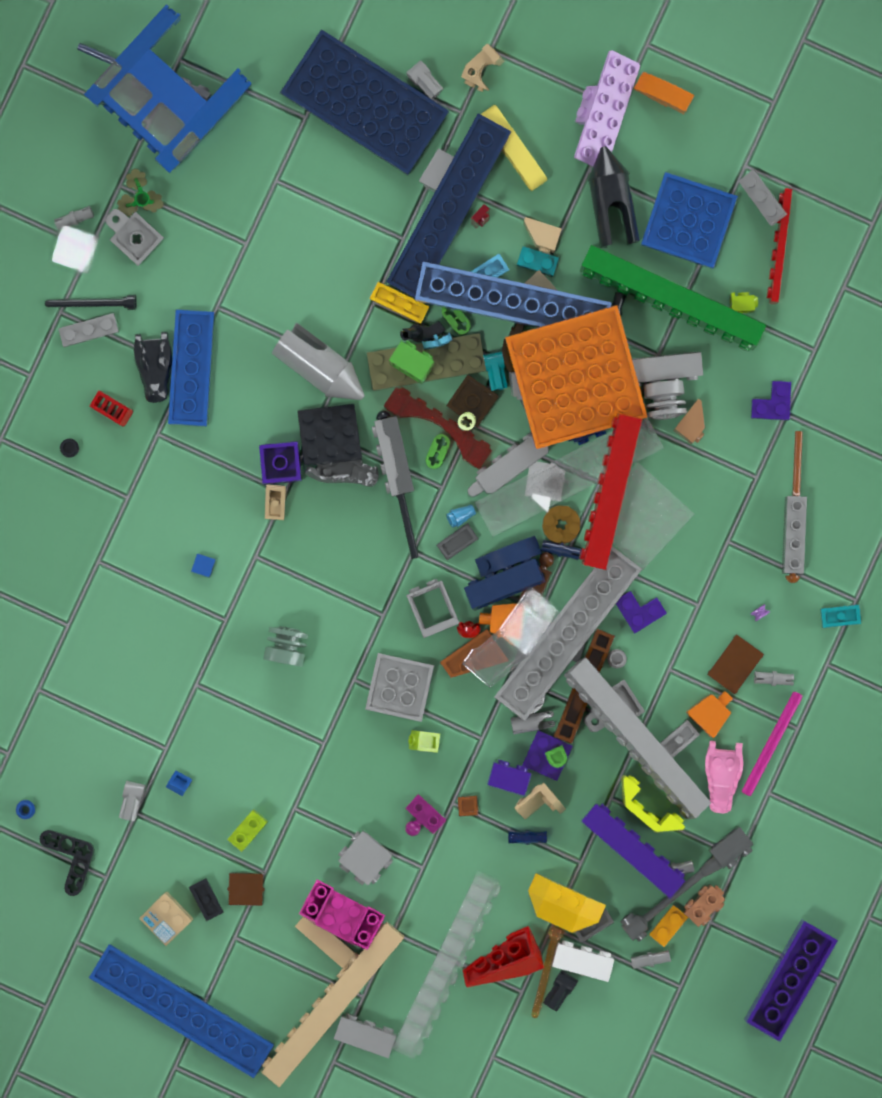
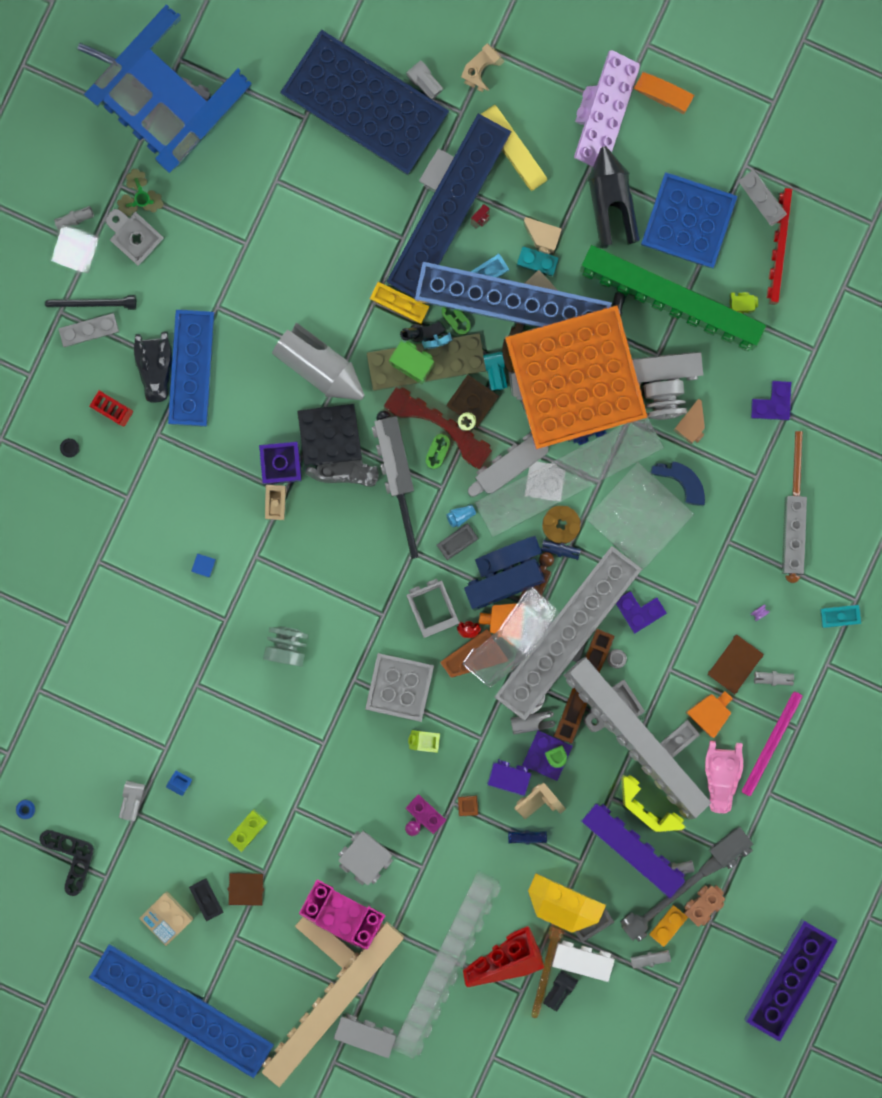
(542, 501): white slope -> none
(611, 491): red brick -> none
(686, 477): none -> dark blue arch

